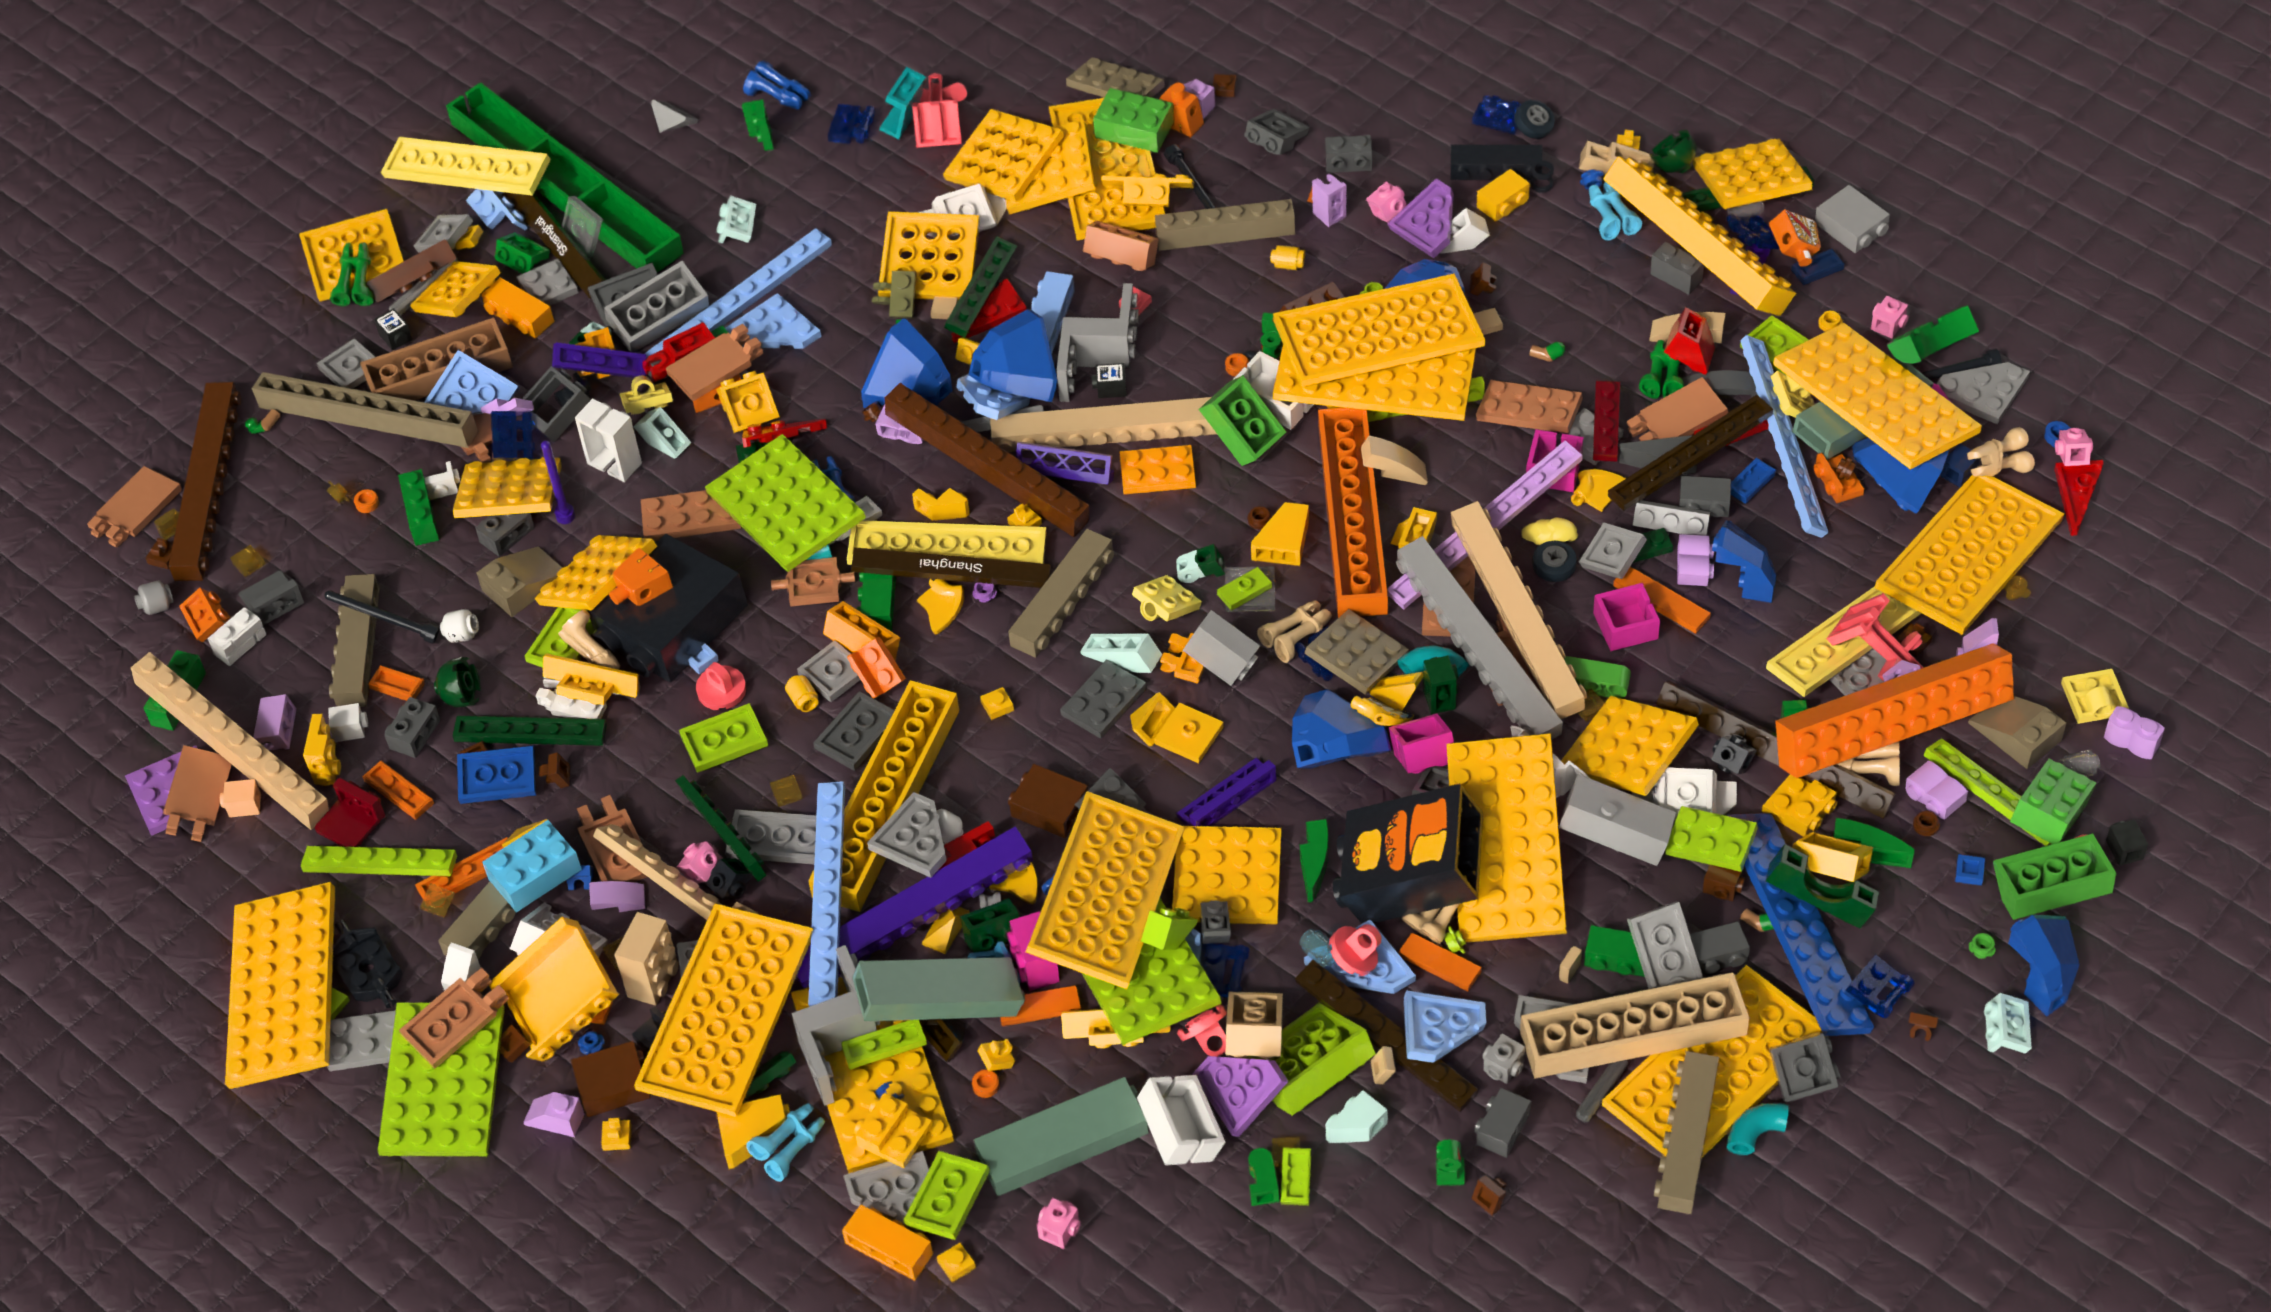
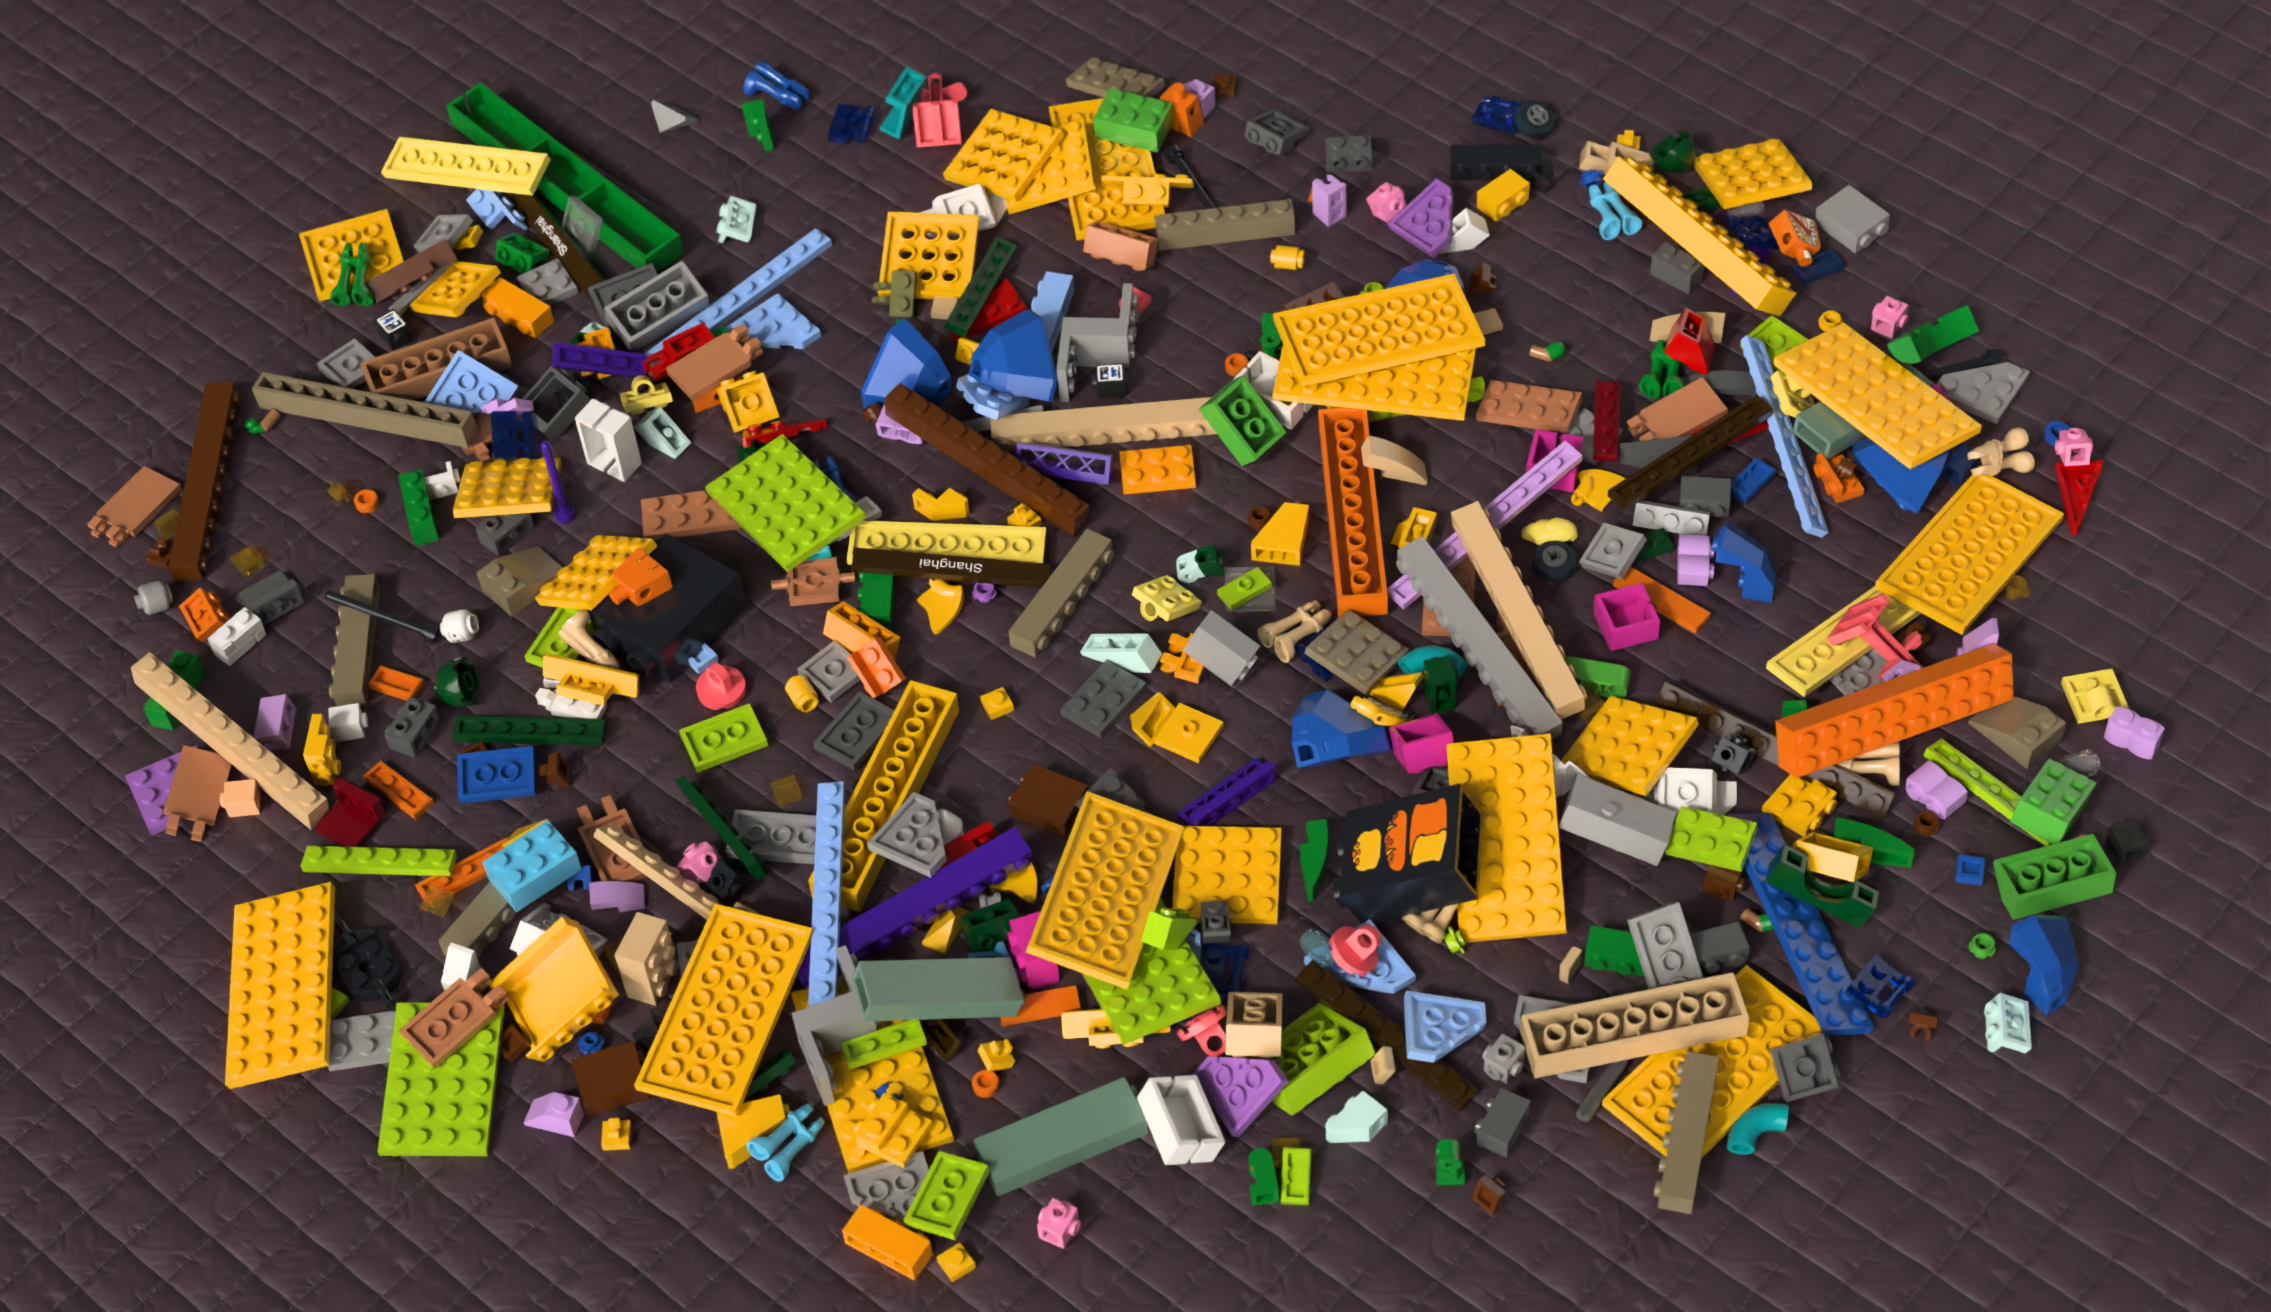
(1440, 962): orange tile -> none

